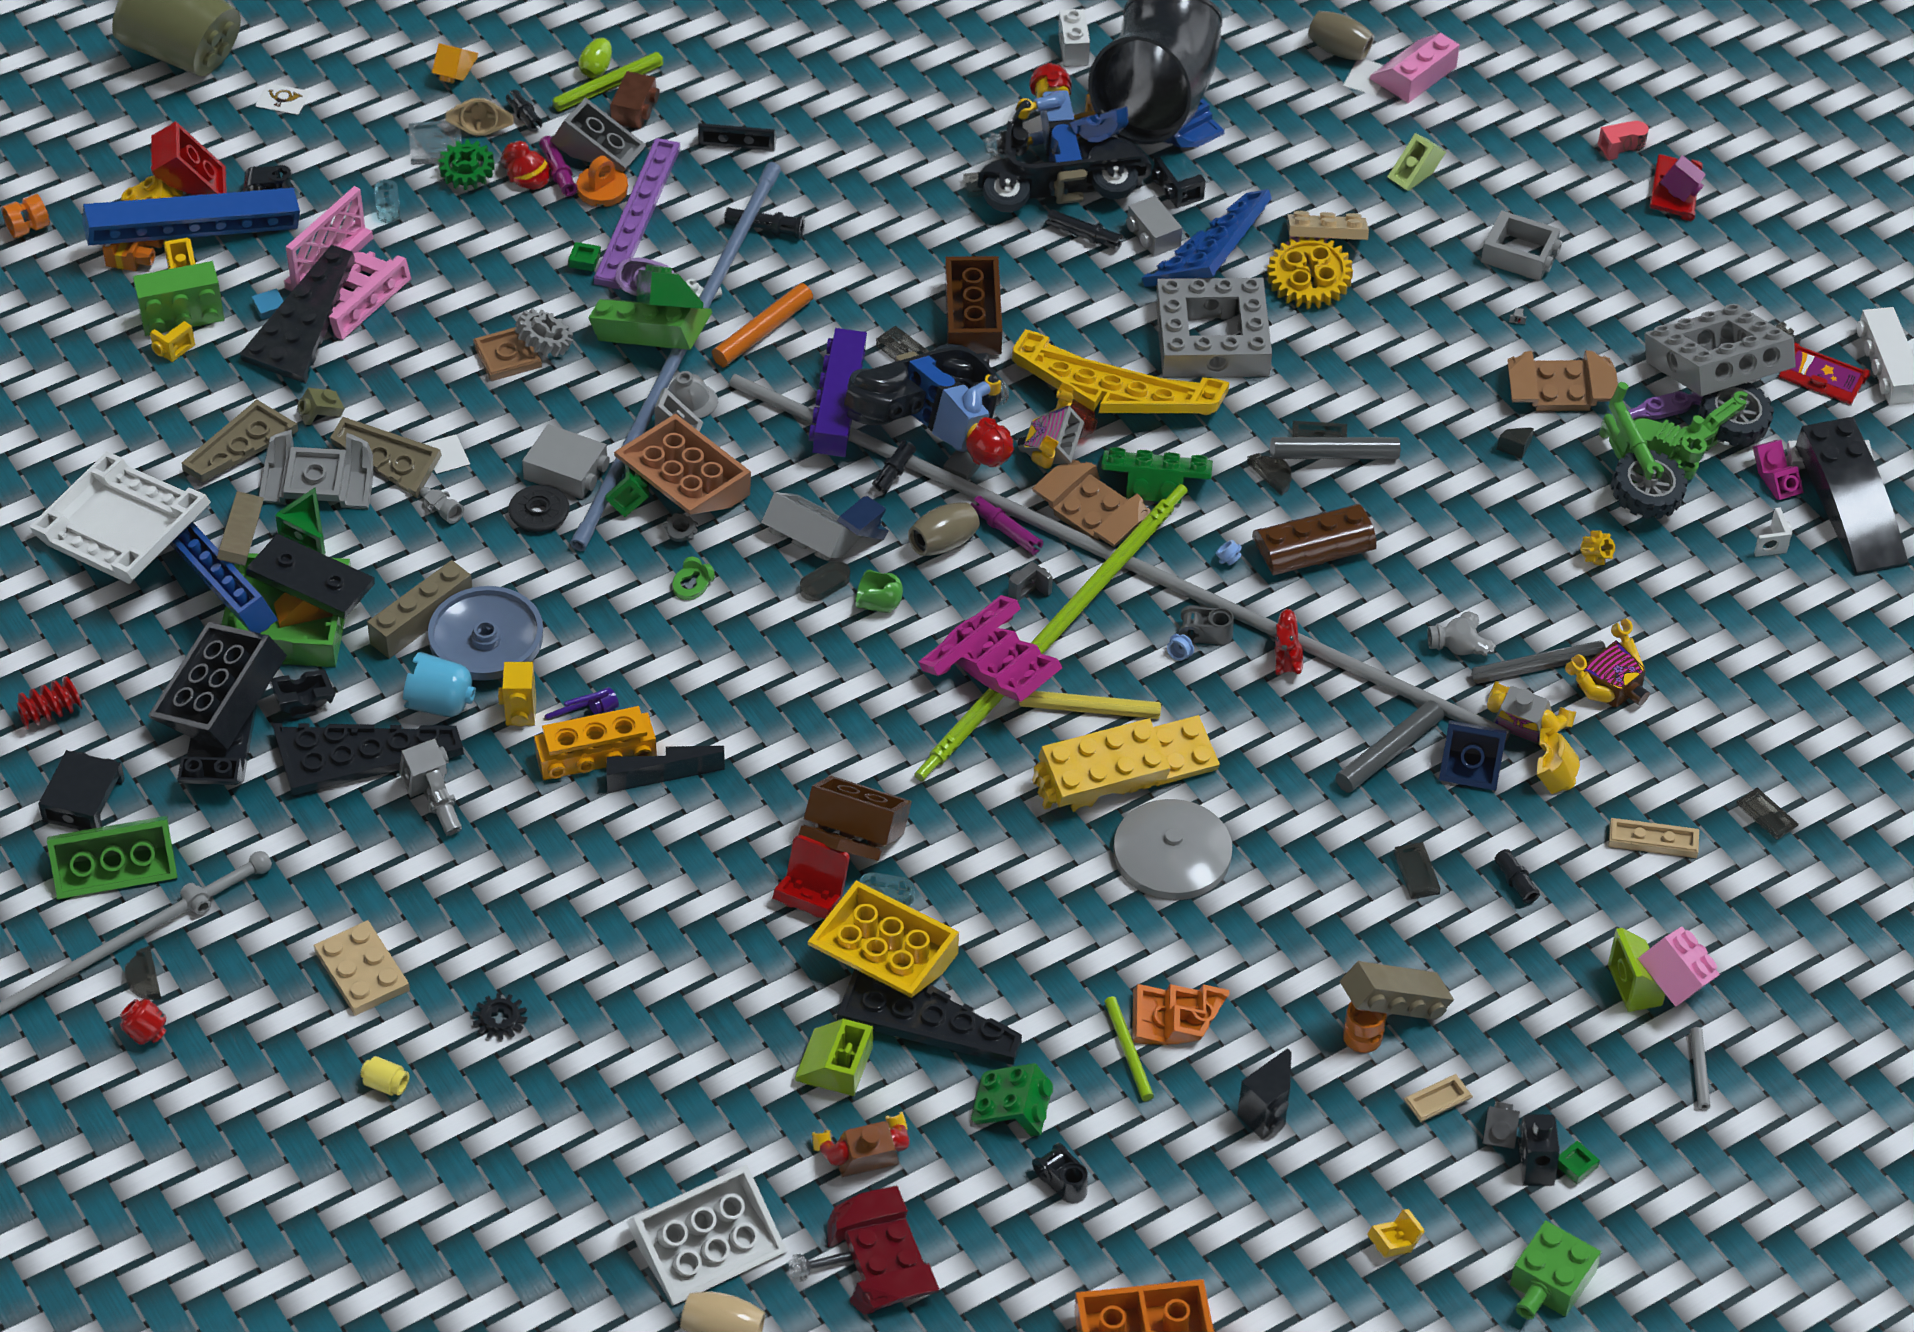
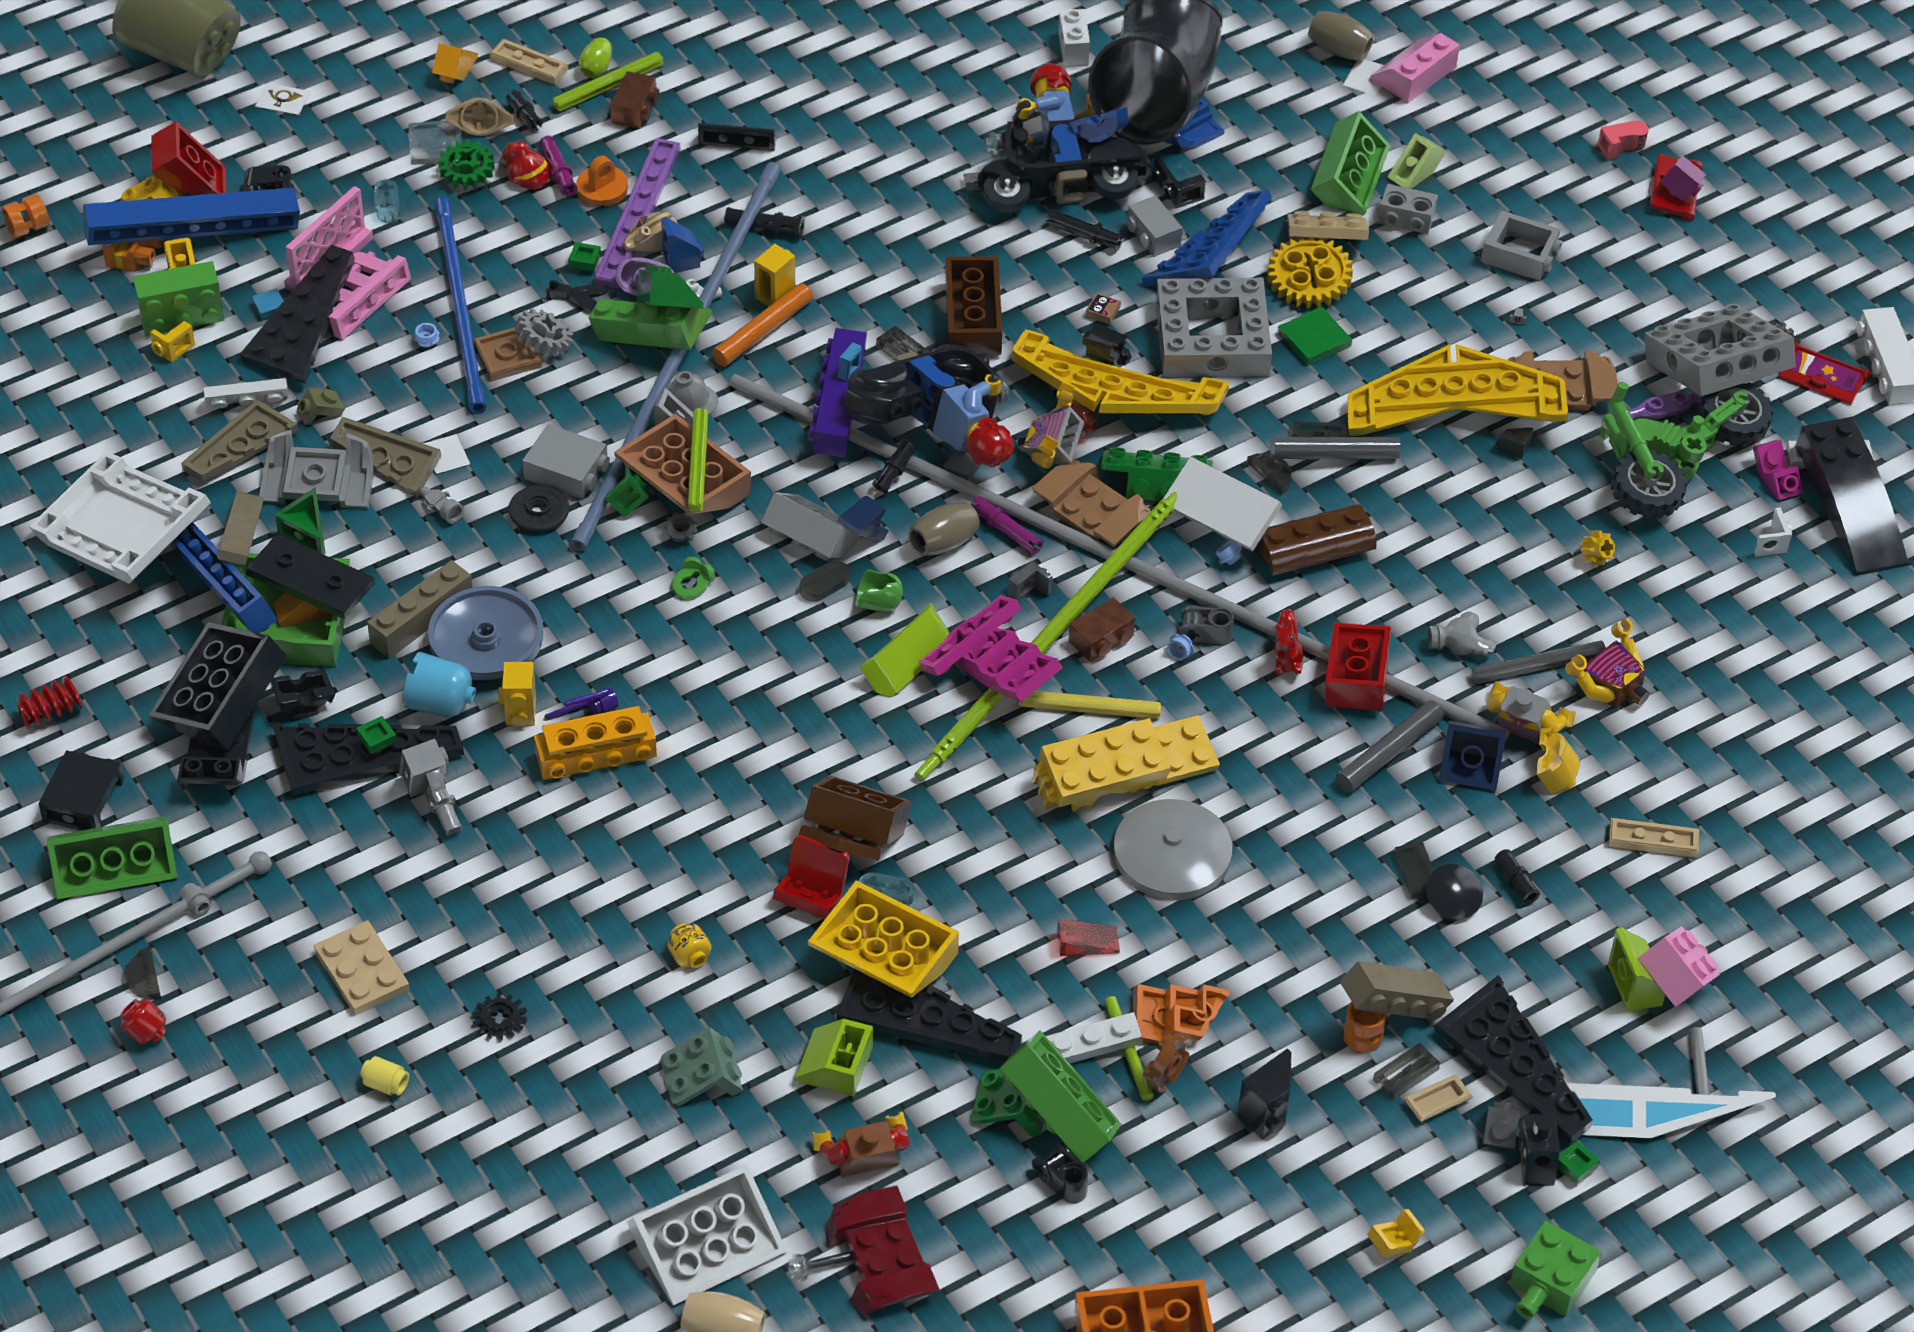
(246, 393): none -> white plate
(376, 734): none -> green plate
(426, 335): none -> light blue plate
(475, 391): none -> blue piece
(529, 61): none -> tan tile
(579, 295): none -> black piece
(593, 133): dark grey slope -> none
(646, 233): none -> tan hat
(679, 246): none -> blue slope
(679, 762): black slope -> none
(689, 945): none -> yellow head
(698, 460): none -> lime axle
(700, 1065): none -> sand green bracket
(774, 274): none -> yellow brick
(849, 361): none -> dark azure tile
(898, 660): none -> lime piece
(1060, 1097): none -> bright green slope
(1086, 938): none -> clear red slope
(1097, 1038): none -> white plate
(1101, 629): none -> copper brick
(1103, 308): none -> tile
(1106, 346): none -> black cylinder
(1168, 1062): none -> dark orange plate
(1223, 504): none -> white tile
(1314, 336): none -> green tile
(1351, 165): none -> bright green slope
(1357, 666): none -> red slope
(1389, 1085): none -> clear smoke tile
(1407, 208): none -> light grey brick
(1454, 892): none -> black dish
(1472, 384): none -> yellow wing
(1509, 1051): none -> black wing
(1654, 1110): none -> white sticker
(1767, 813): clear smoke tile -> none

